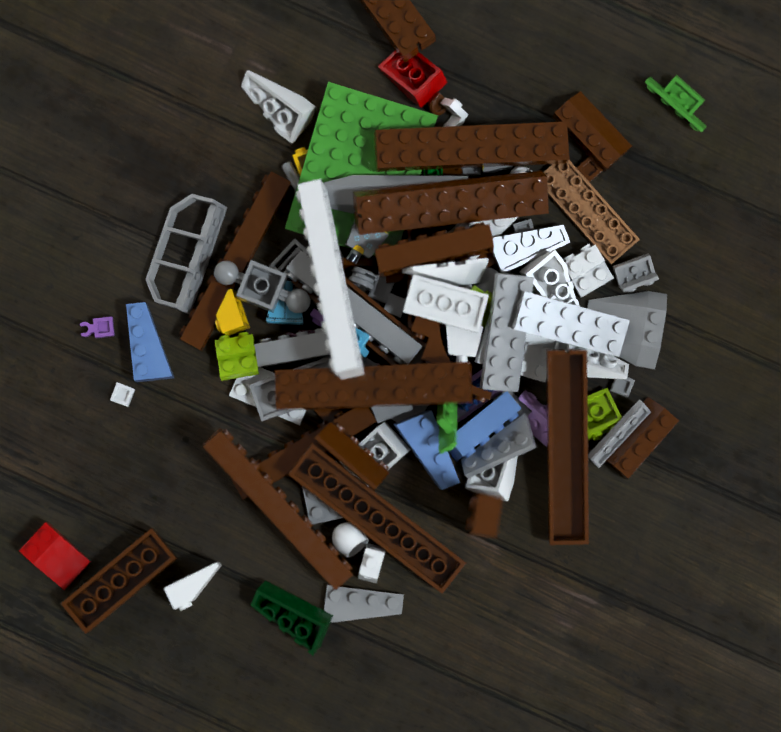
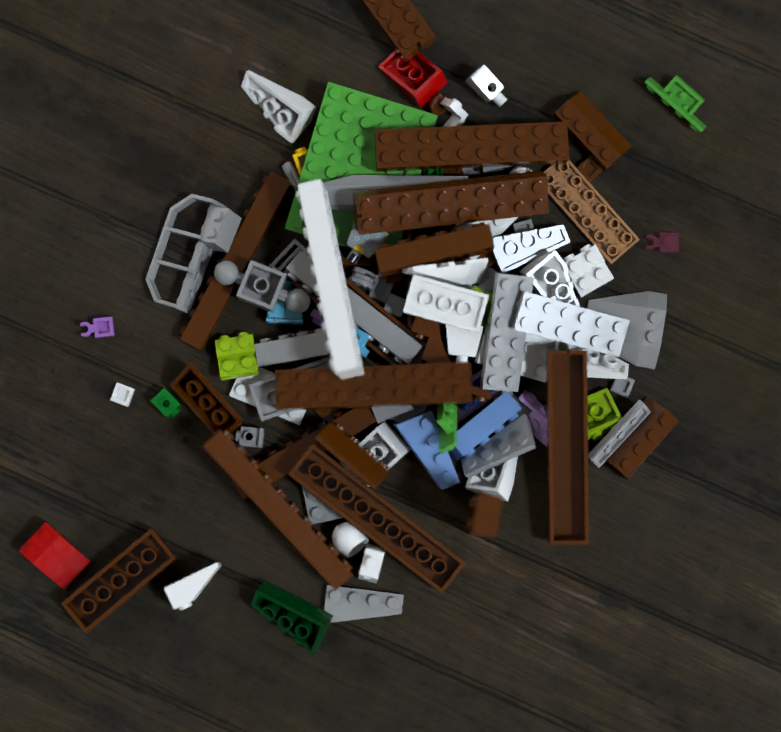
(147, 352): medium blue wedge -> none
(166, 404): none -> green brick
(205, 400): none -> reddish brown slope
(221, 229): none -> light grey brick
(231, 315): yellow slope -> none
(258, 437): none -> light grey brick
(481, 80): none -> white torso
(635, 273): light grey bracket -> none
(666, 242): none -> clear pink plate

